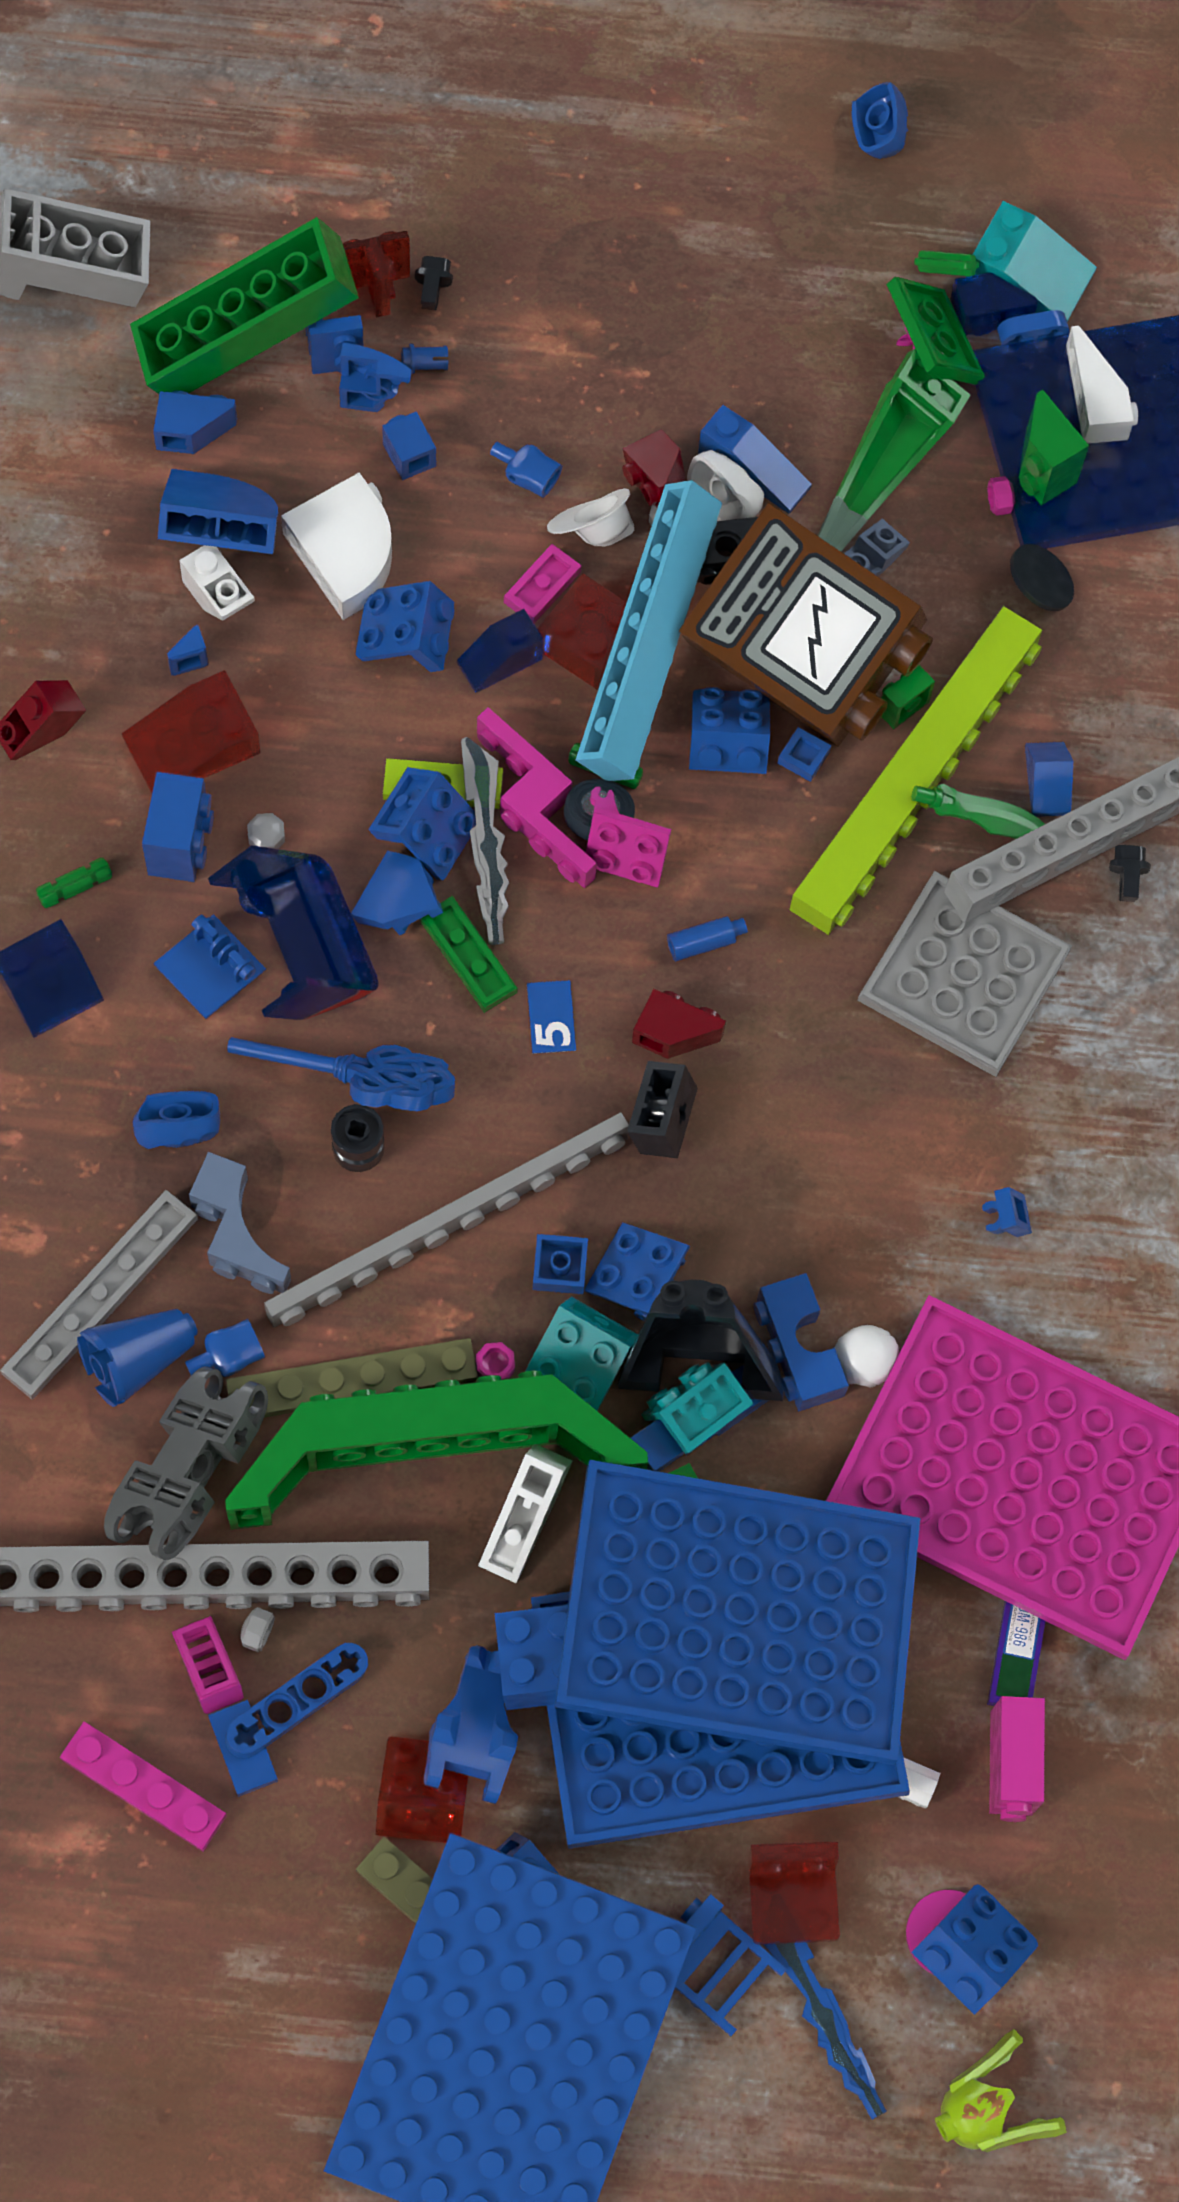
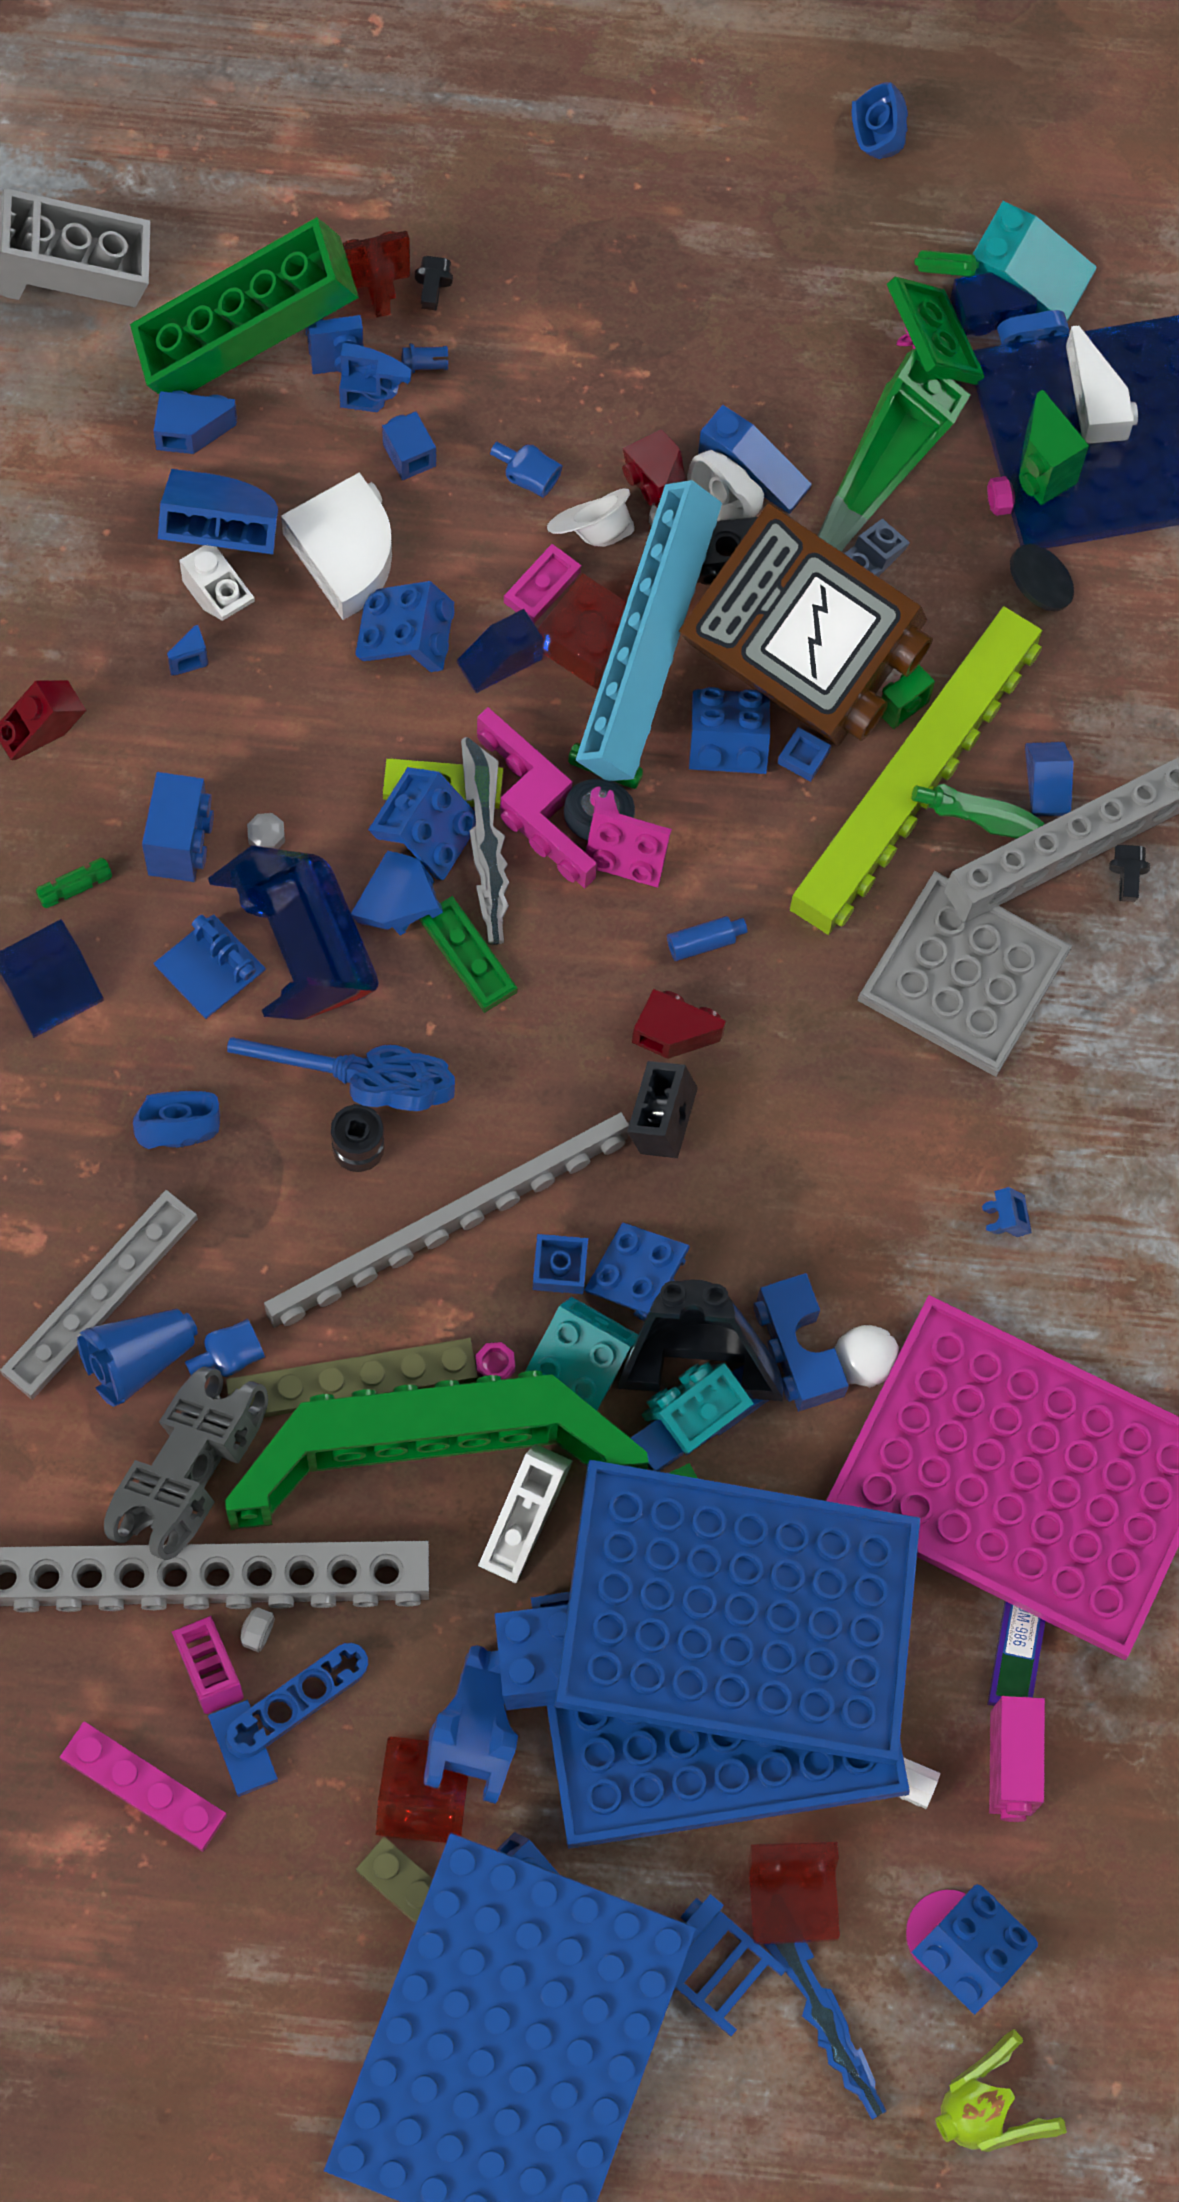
(194, 732): clear red slope -> none
(233, 1251): sand blue arch -> none
(551, 1016): blue sticker -> none

